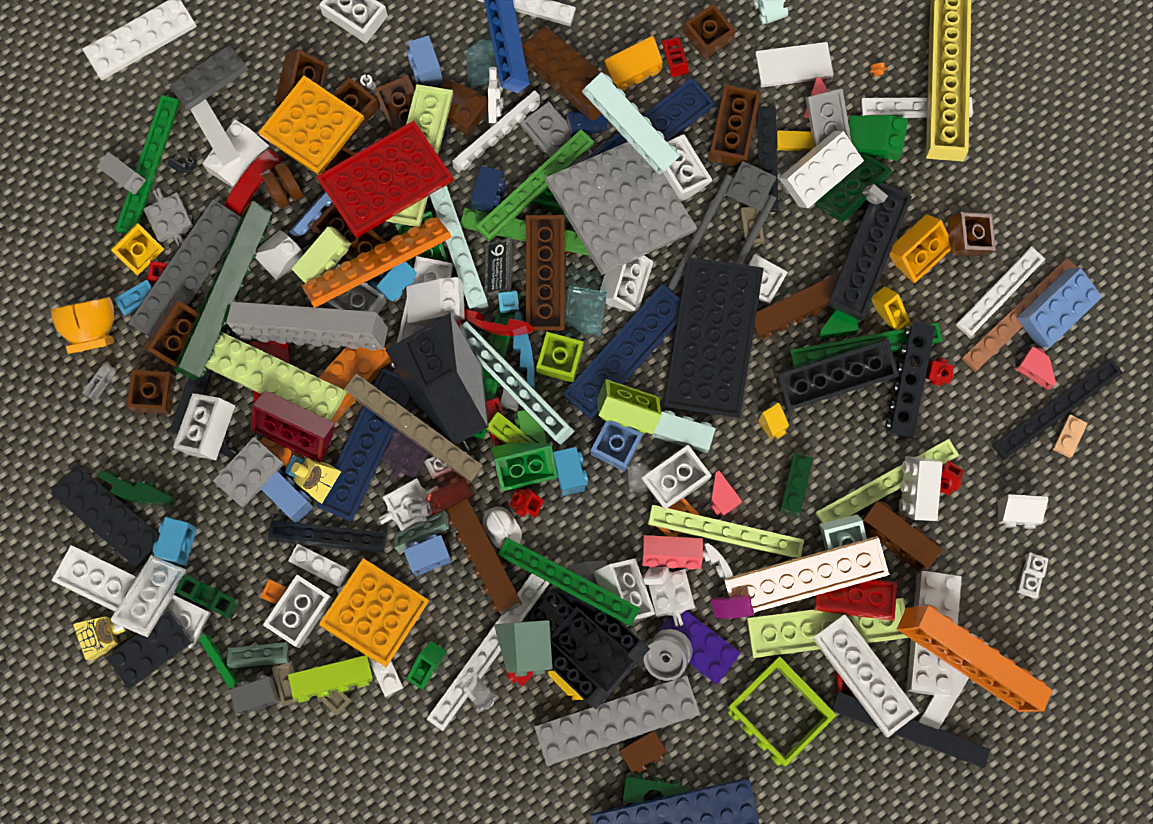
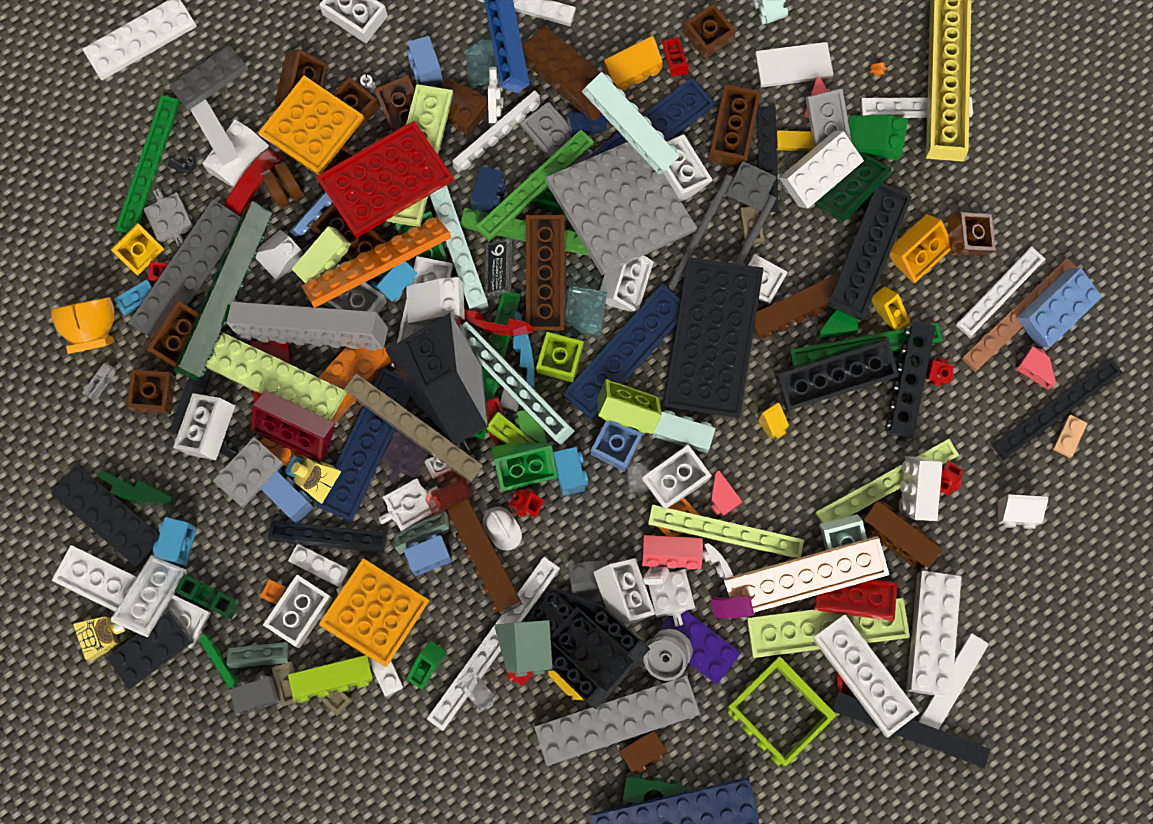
(121, 173): light grey brick -> none
(419, 509): light grey gear -> none
(508, 302): medium azure plate -> none
(569, 582): green plate -> none
(796, 485): dark green arch -> none
(874, 194): light grey plate -> none
(974, 658): orange brick -> none
(1032, 575): white slope -> none

